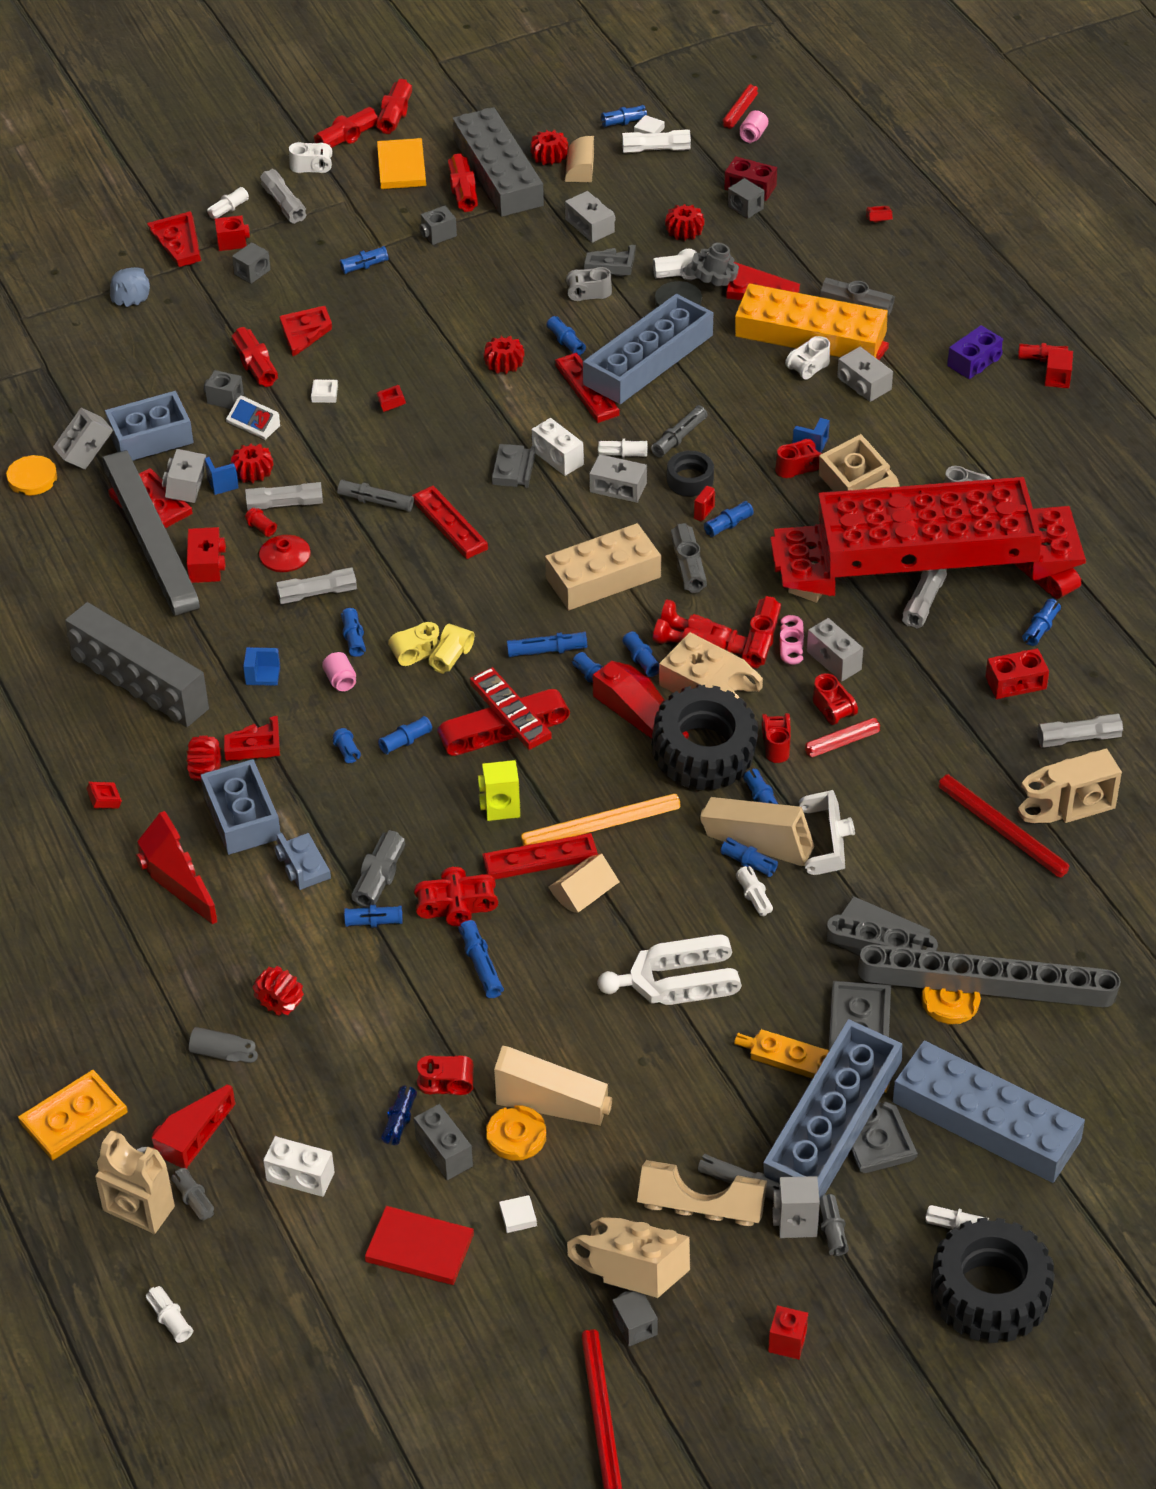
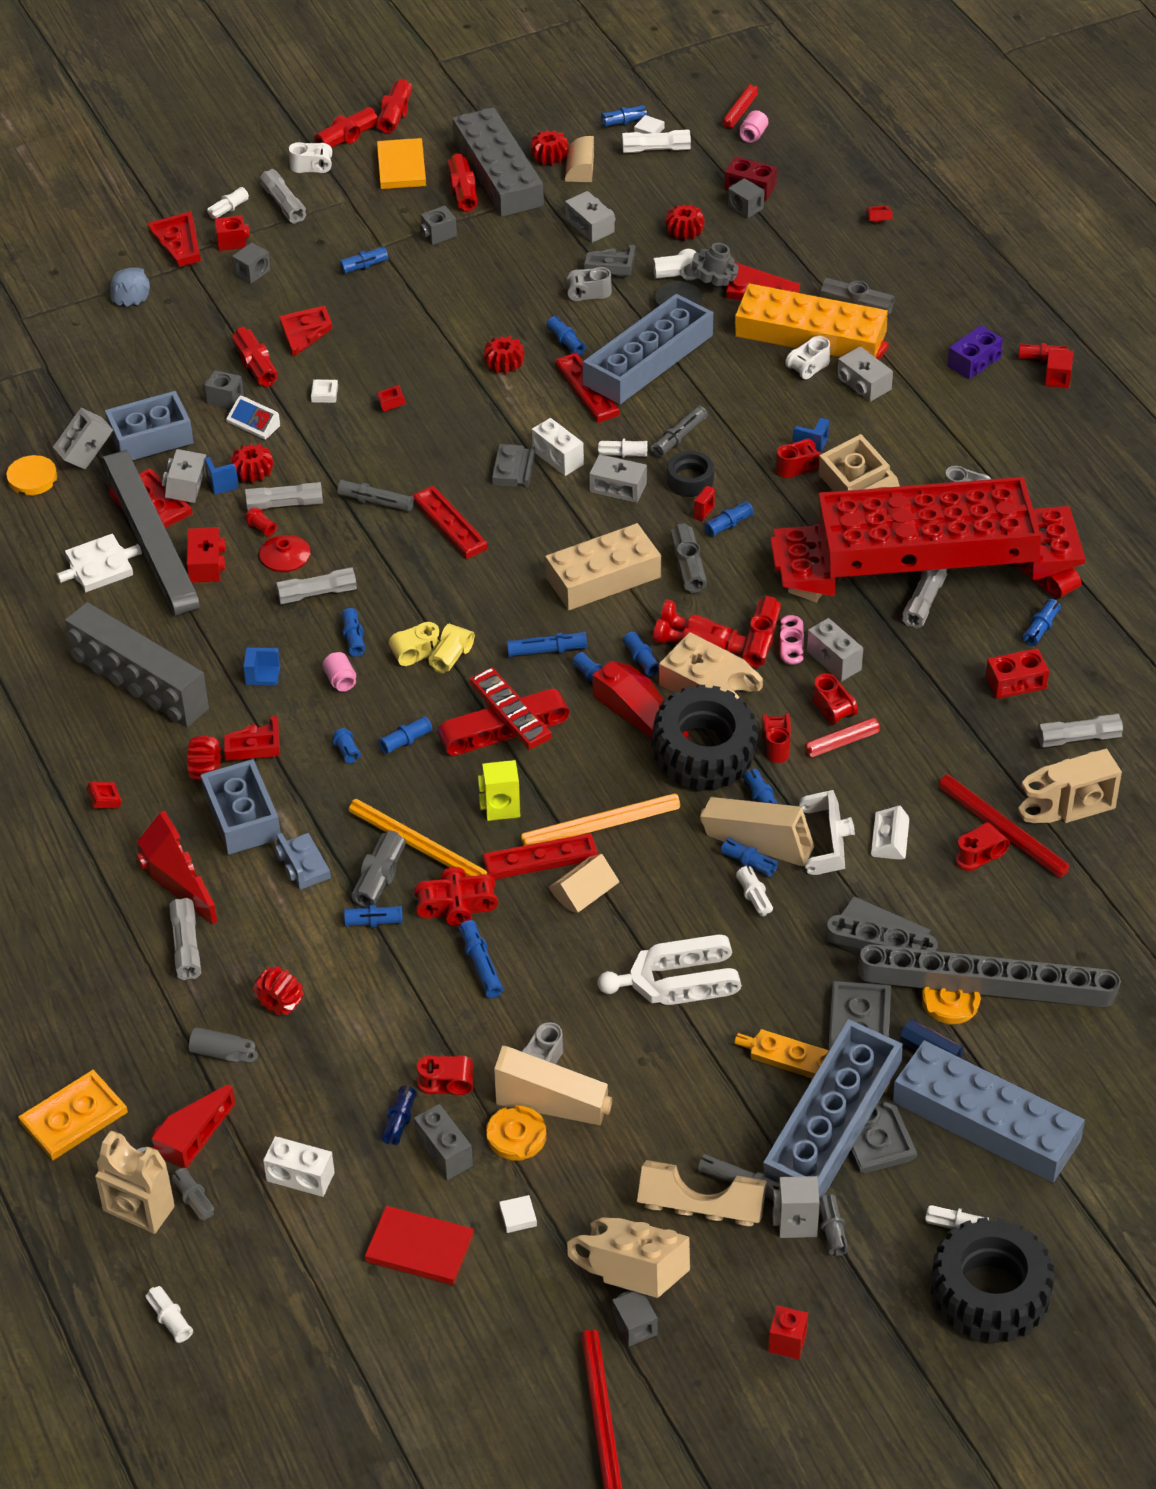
(98, 563): none -> white plate
(186, 951): none -> light grey axle
(414, 839): none -> light orange axle
(546, 1050): none -> light grey piece
(890, 833): none -> white slope
(915, 1033): none -> dark blue axle
(980, 847): none -> red piece

